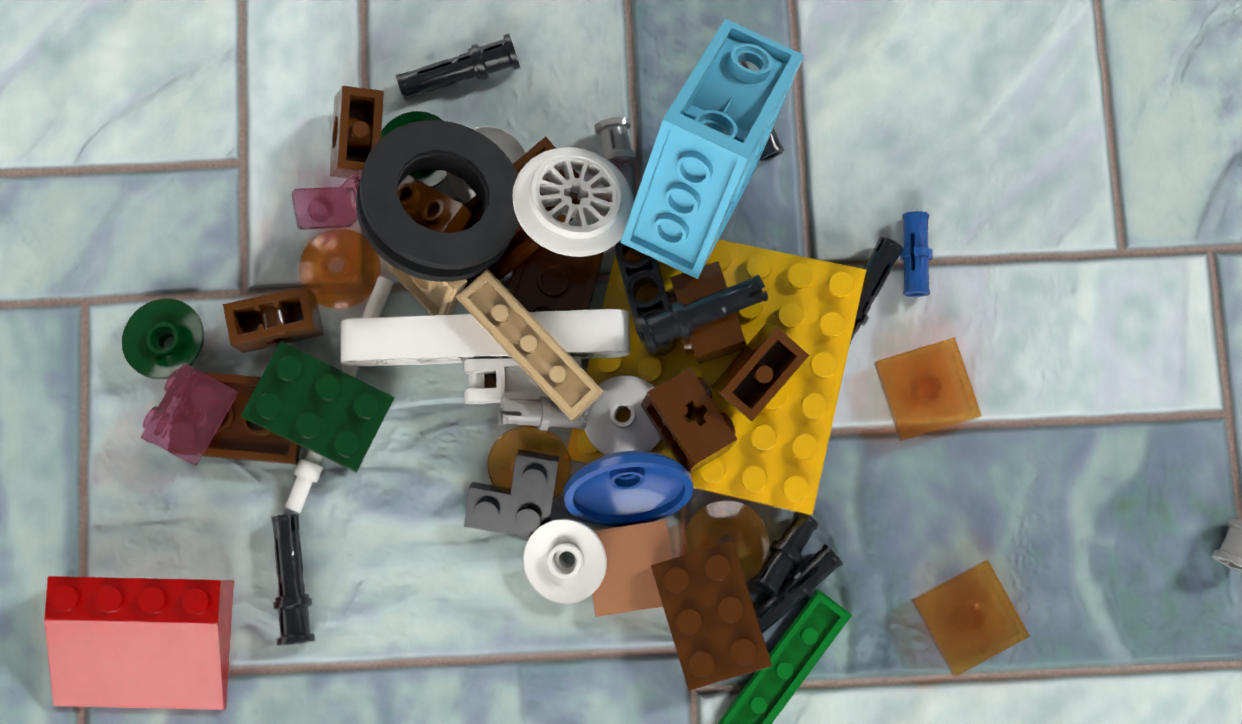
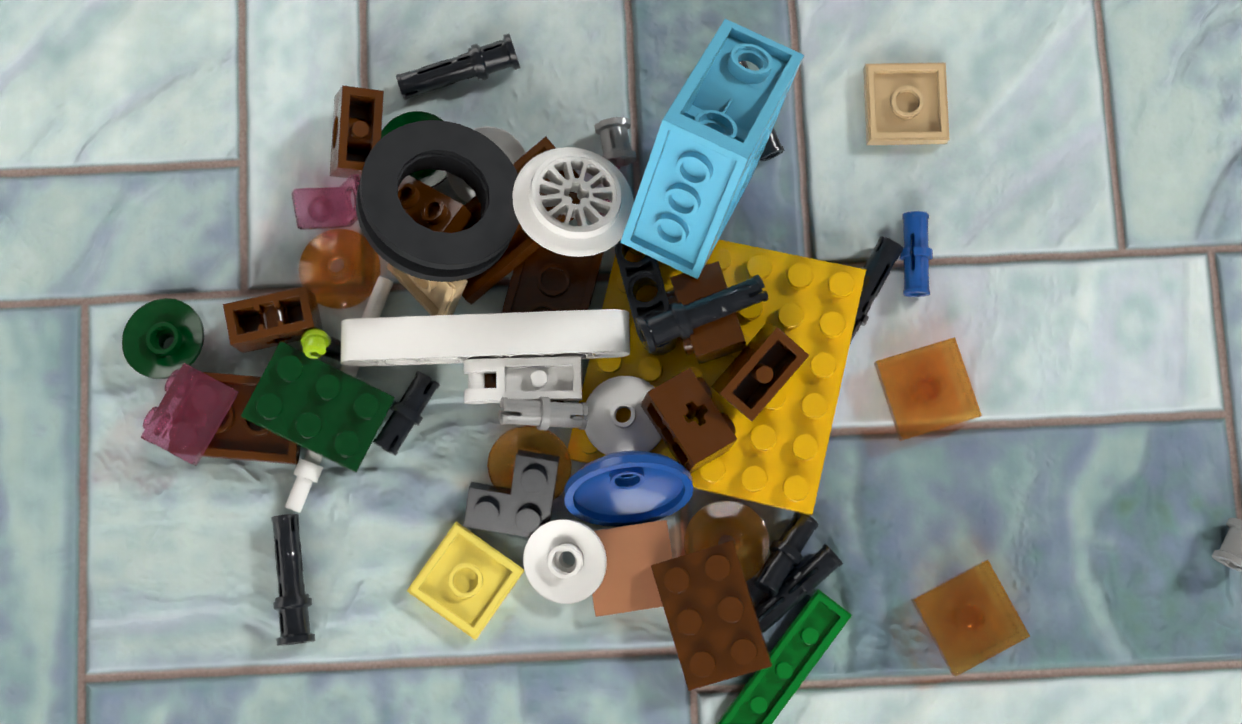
(138, 642): slope -> none
(318, 343): none -> lime arm
(406, 413): none -> black pin
(466, 580): none -> light yellow tile
(530, 345): tan tile -> none
(906, 104): none -> tan tile

